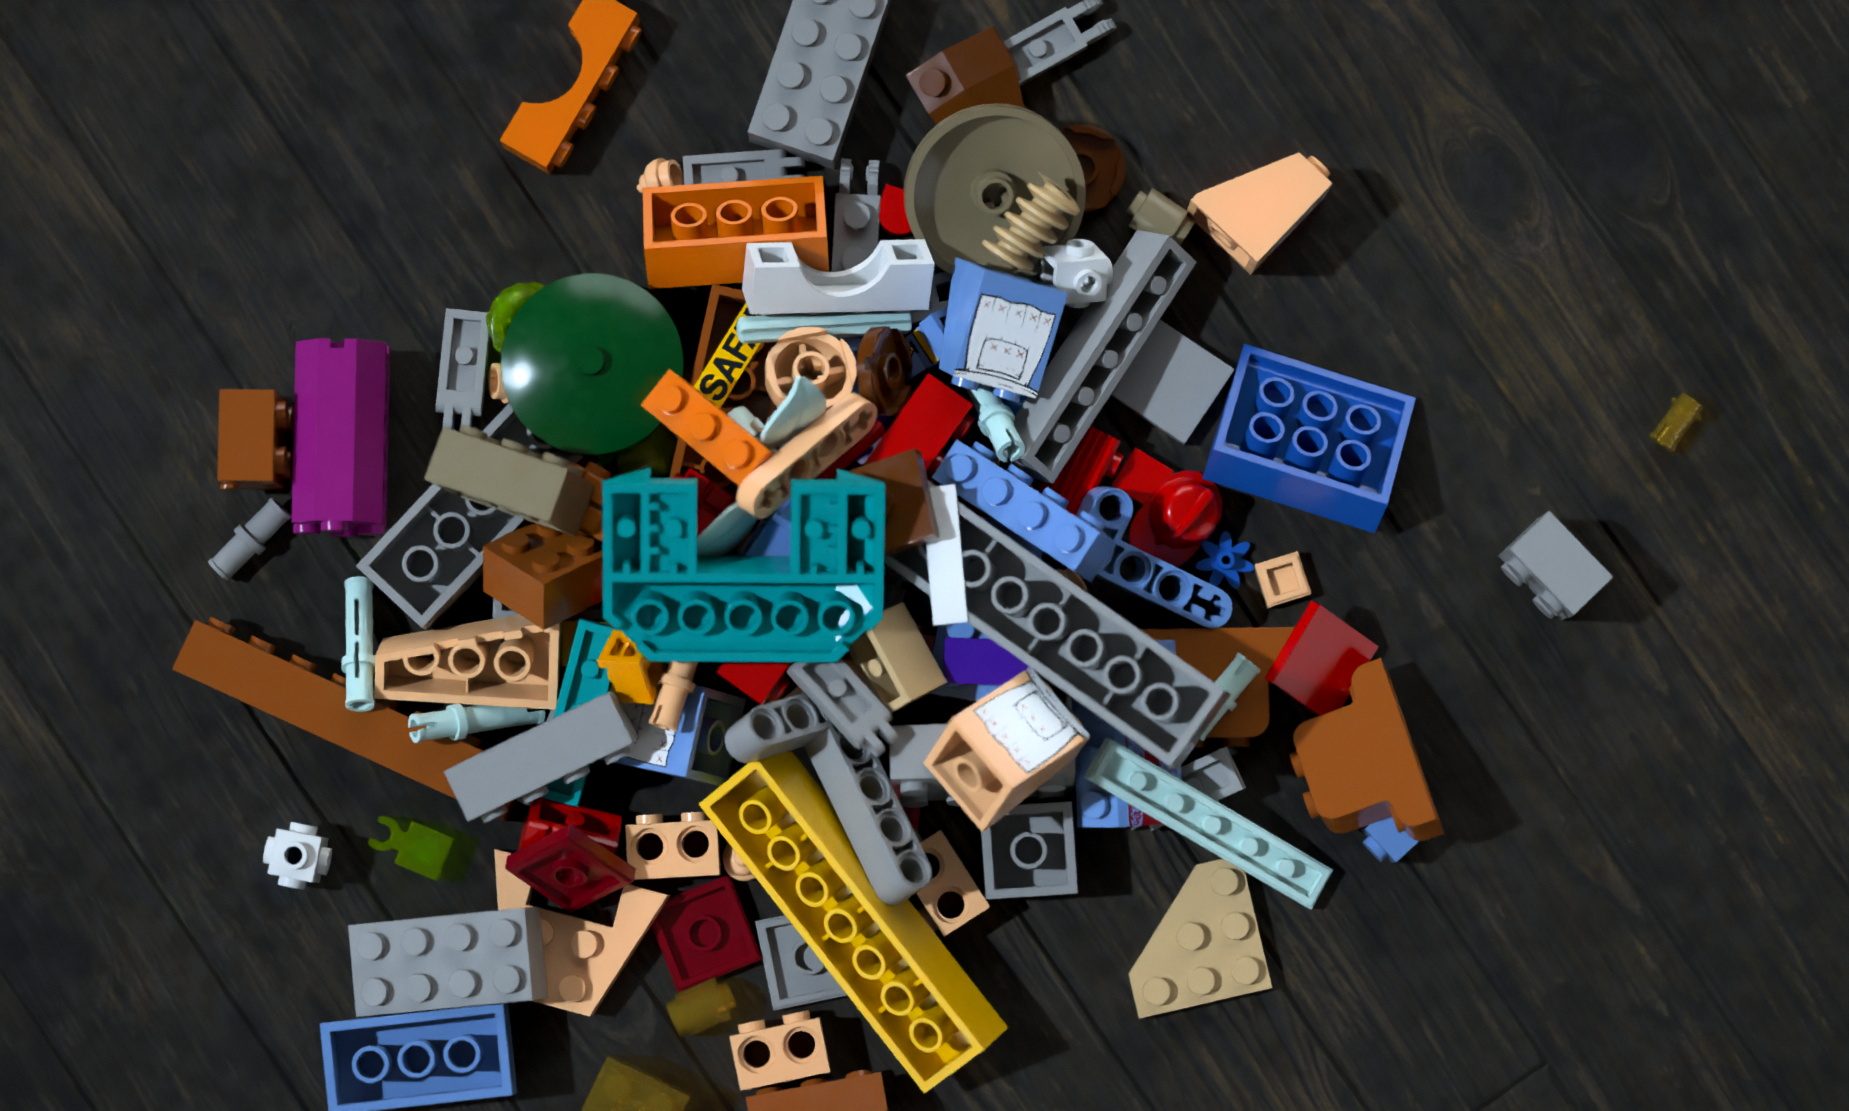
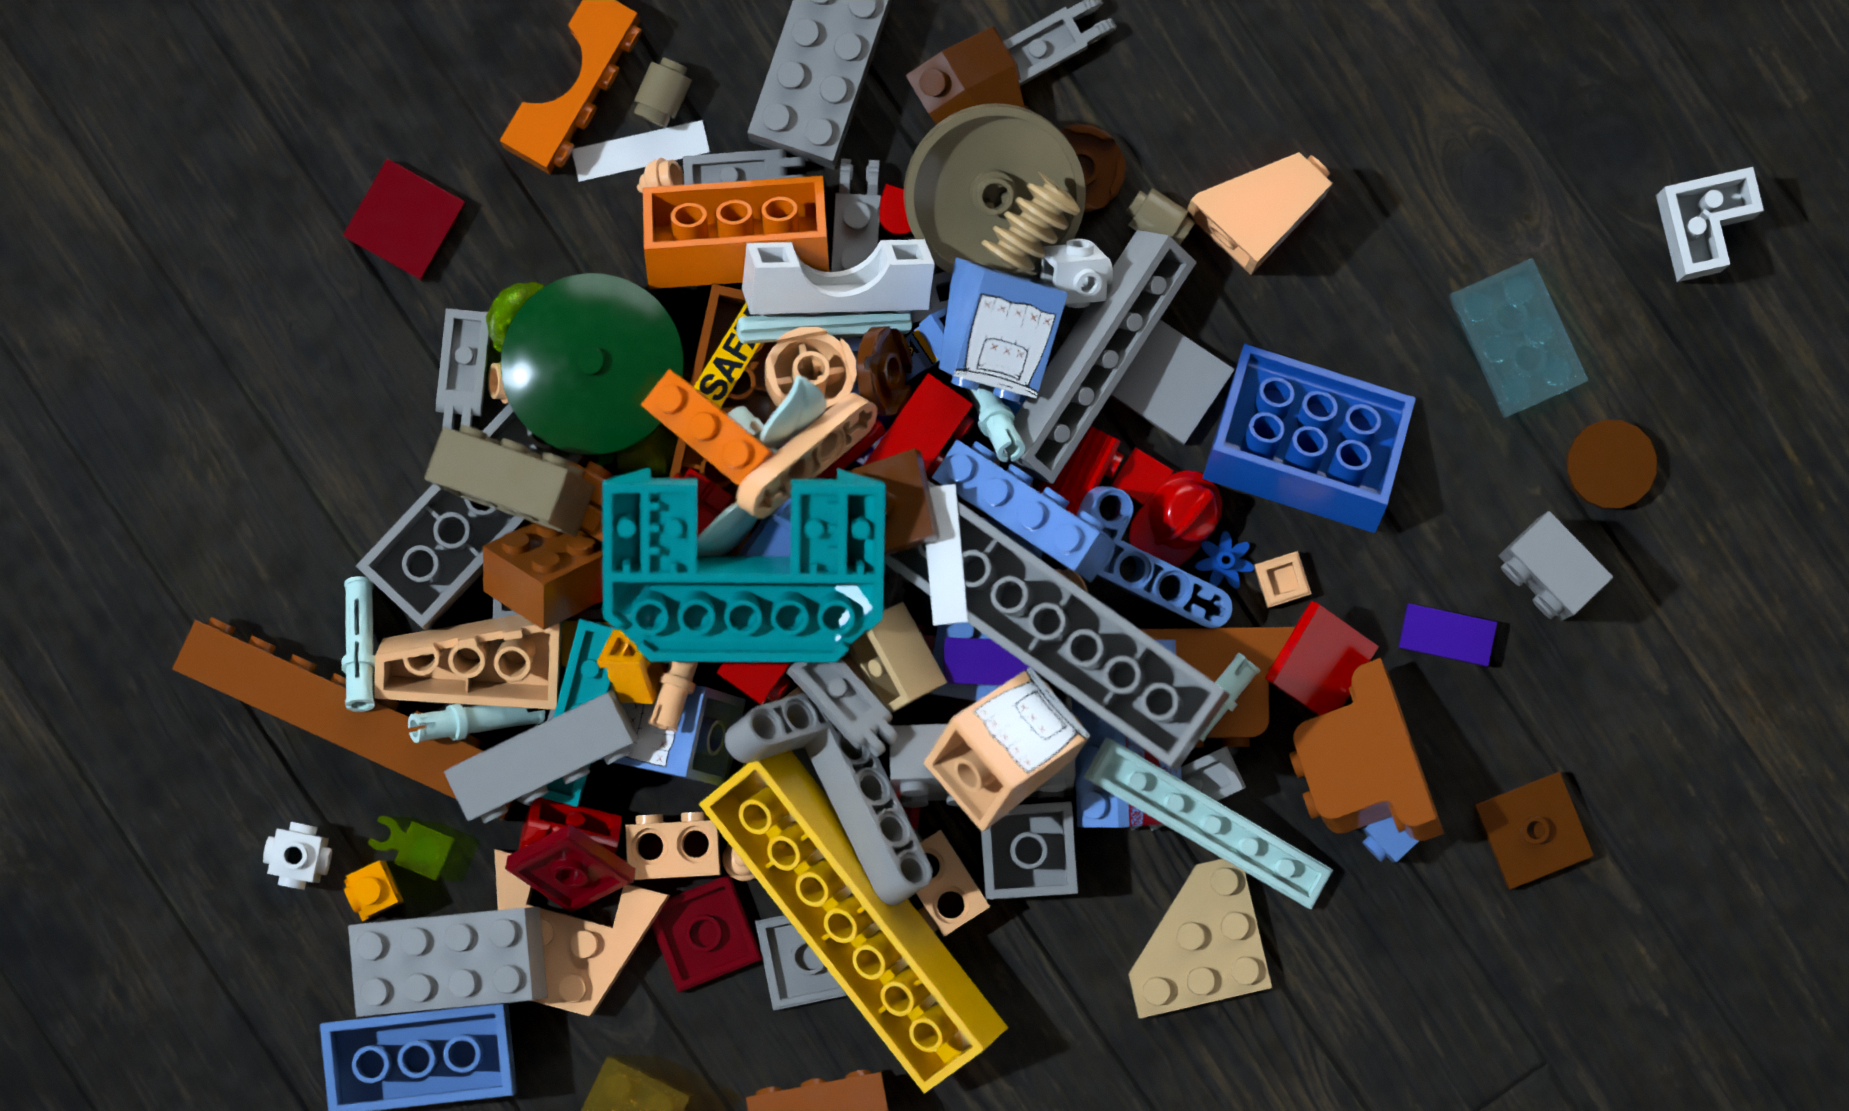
(249, 539): light grey pin -> none
(254, 439): dark orange brick -> none
(340, 437): magenta brick -> none
(372, 890): none -> light orange brick
(404, 219): none -> dark red tile
(640, 150): none -> white sticker
(662, 92): none -> dark tan brick
(701, 1007): clear yellow brick -> none
(782, 1063): light nougat brick -> none
(1447, 635): none -> dark purple tile
(1518, 338): none -> clear light blue plate
(1533, 830): none -> reddish brown plate
(1611, 464): none -> reddish brown tile
(1677, 421): clear yellow pin -> none
(1694, 217): none -> white brick

